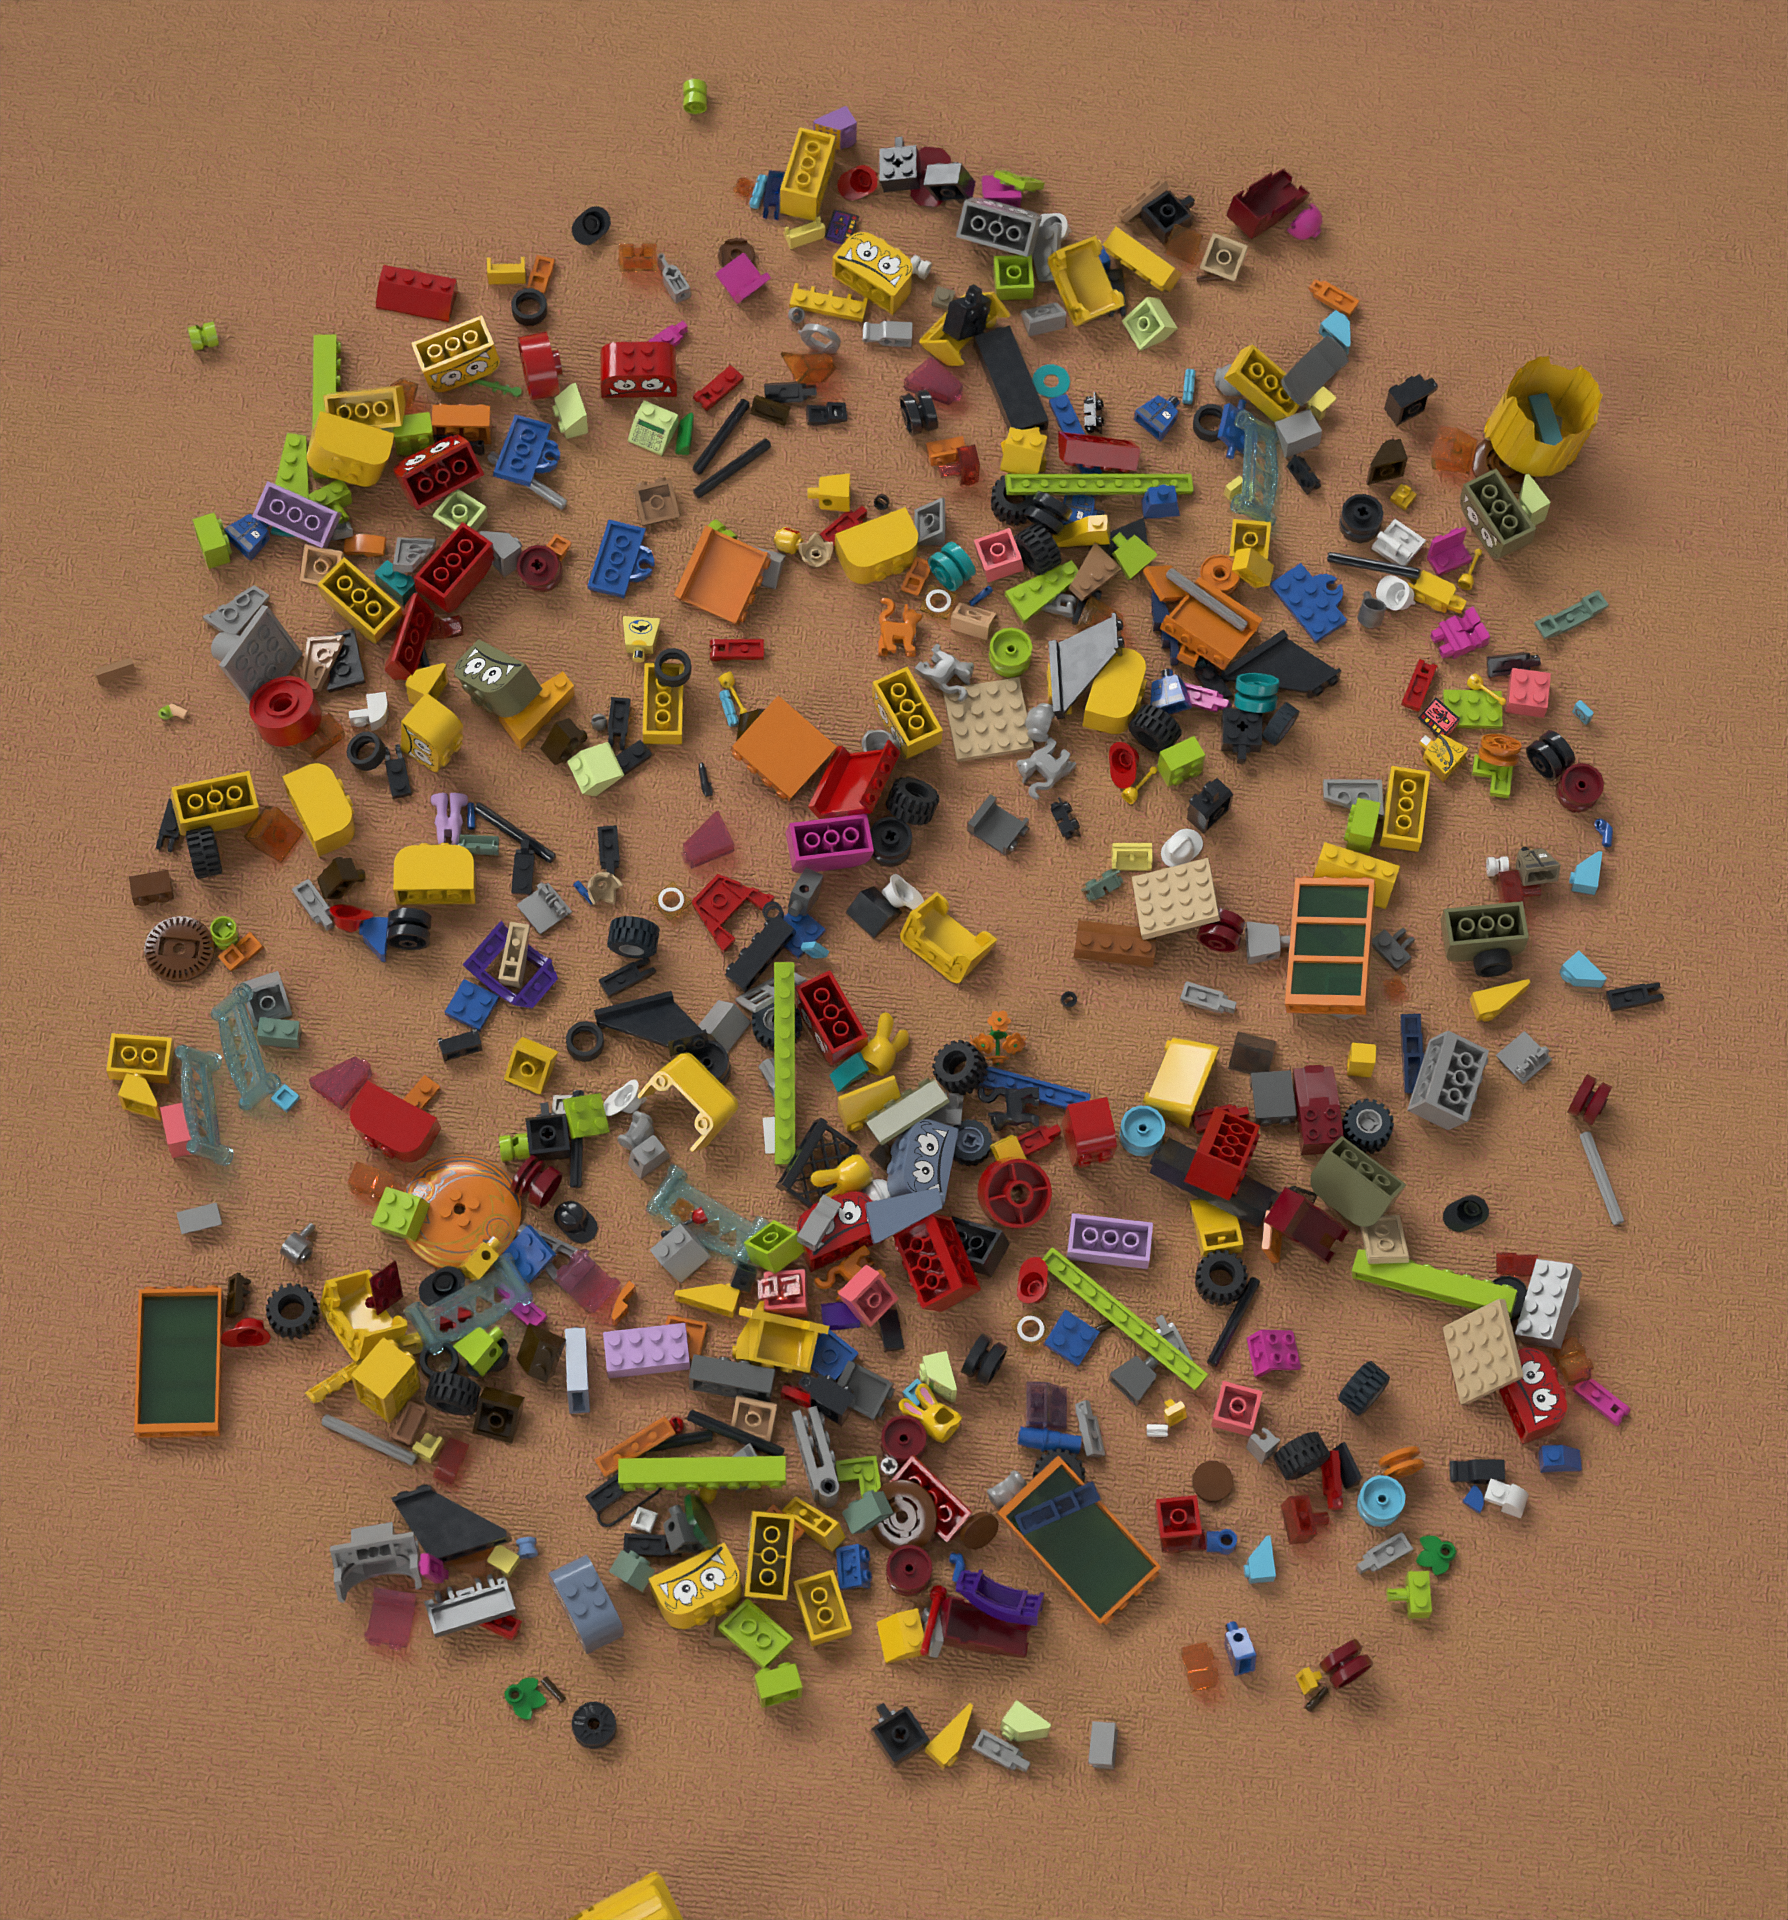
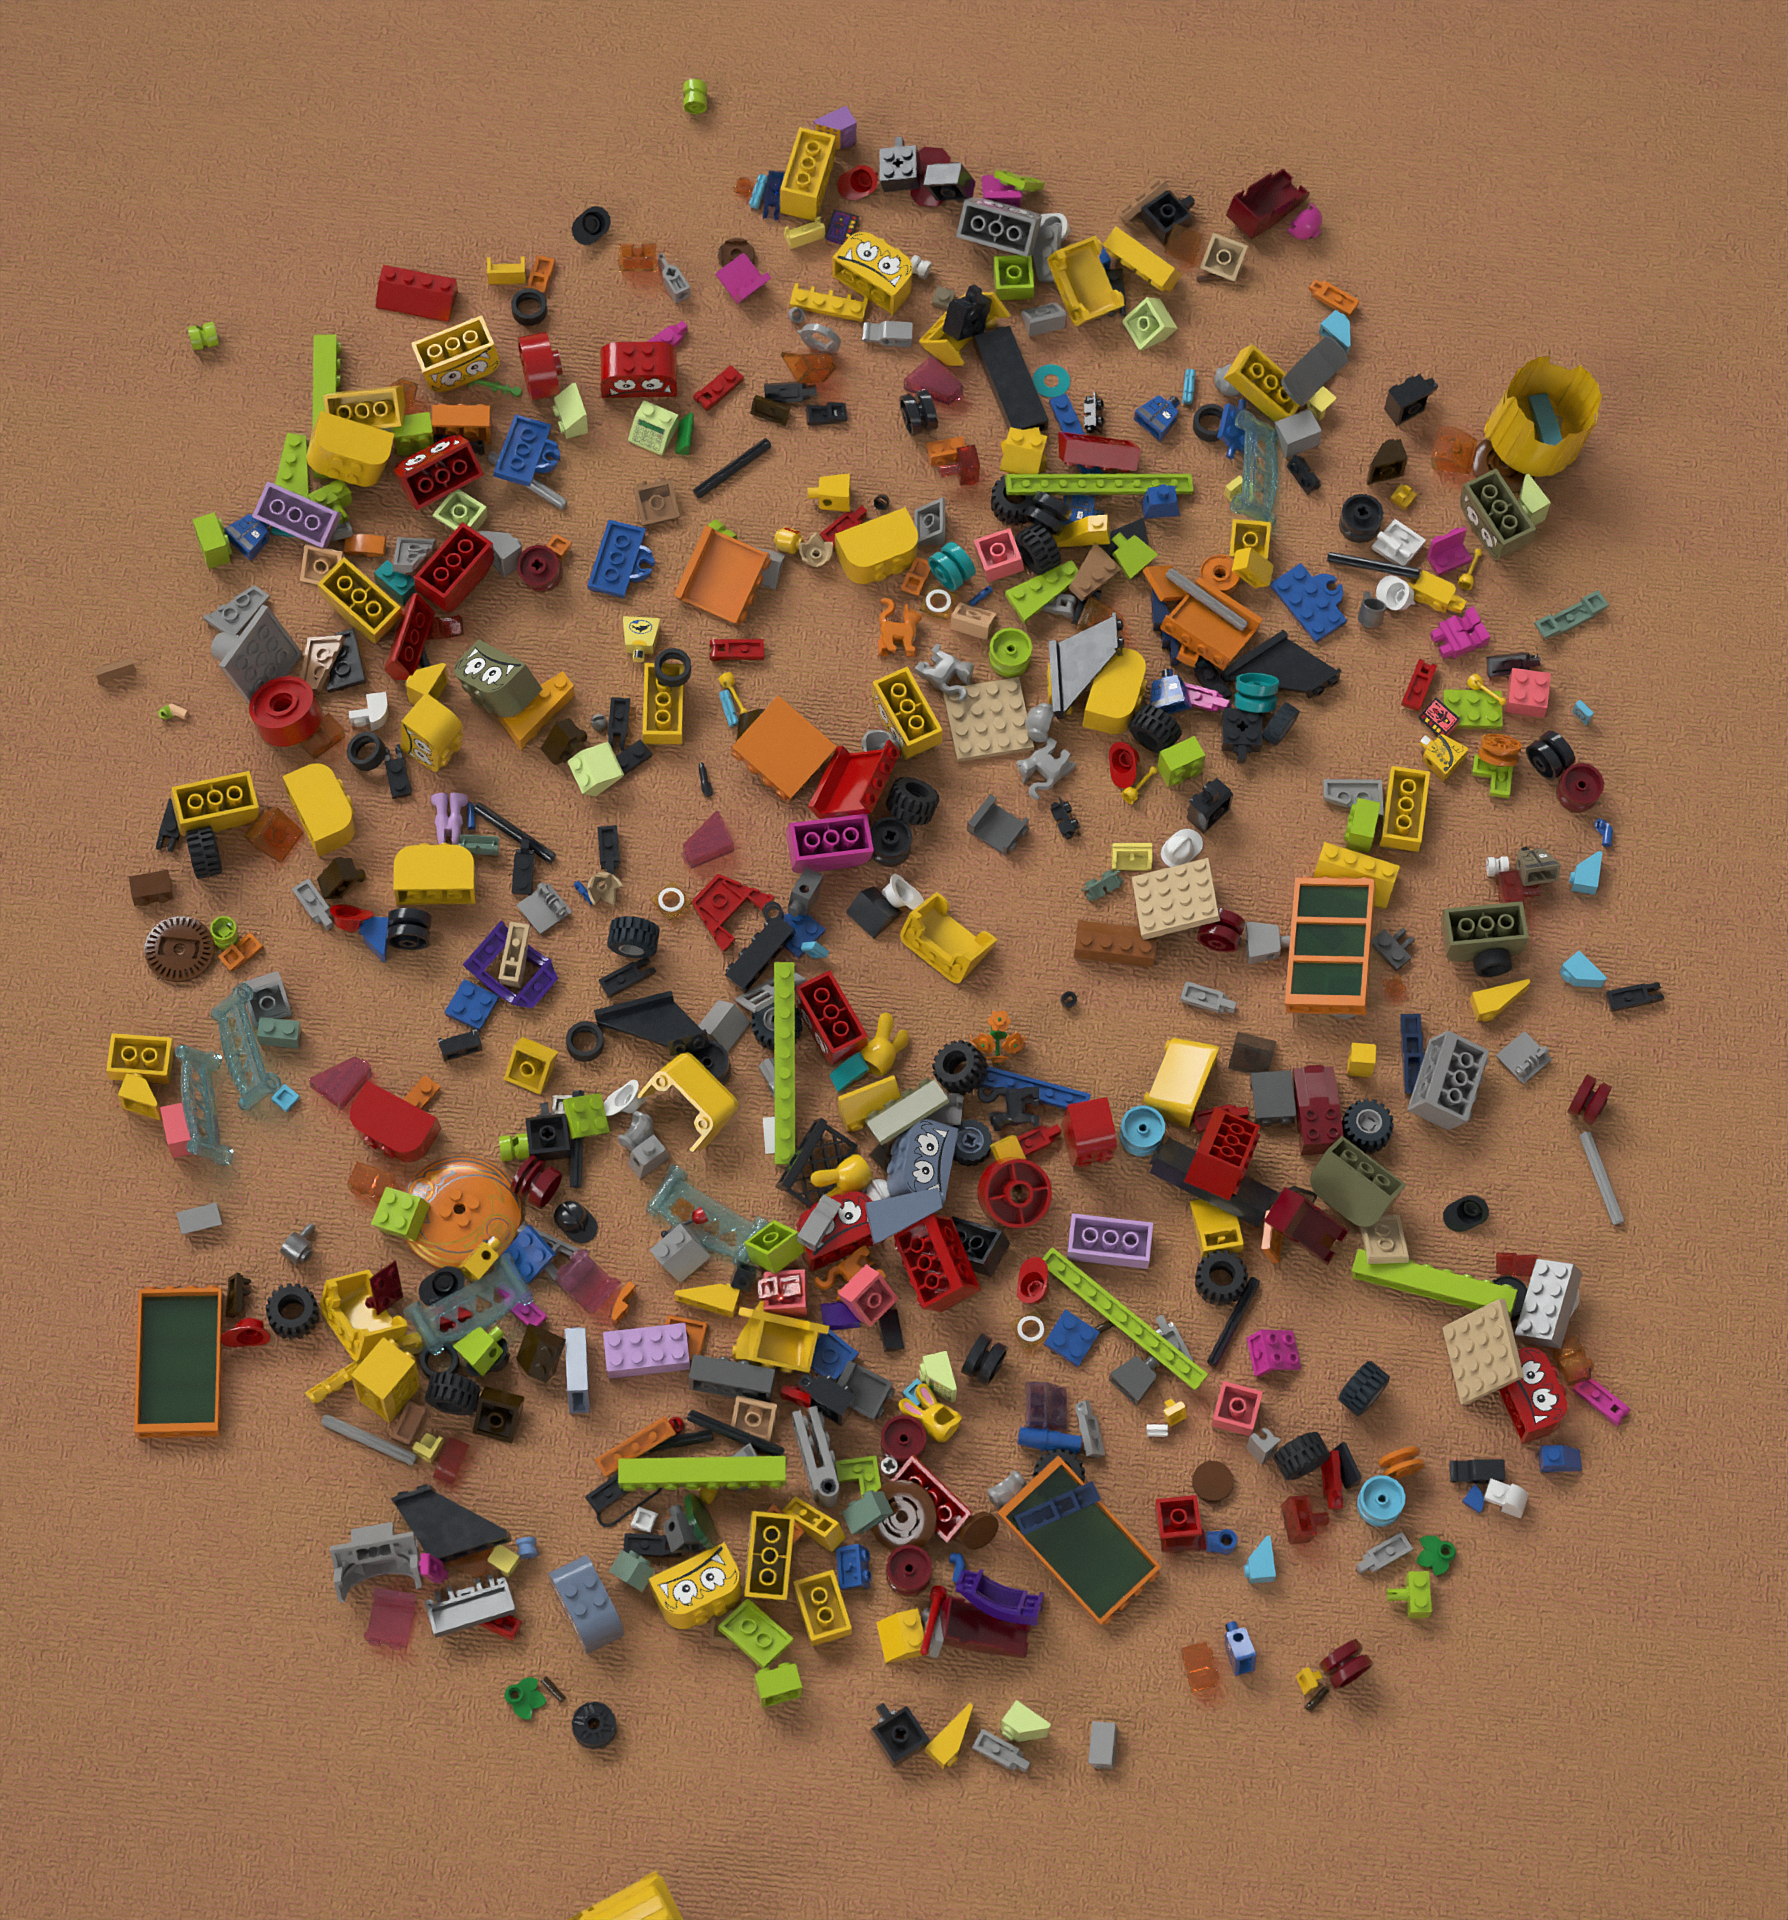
(721, 436): black axle -> none

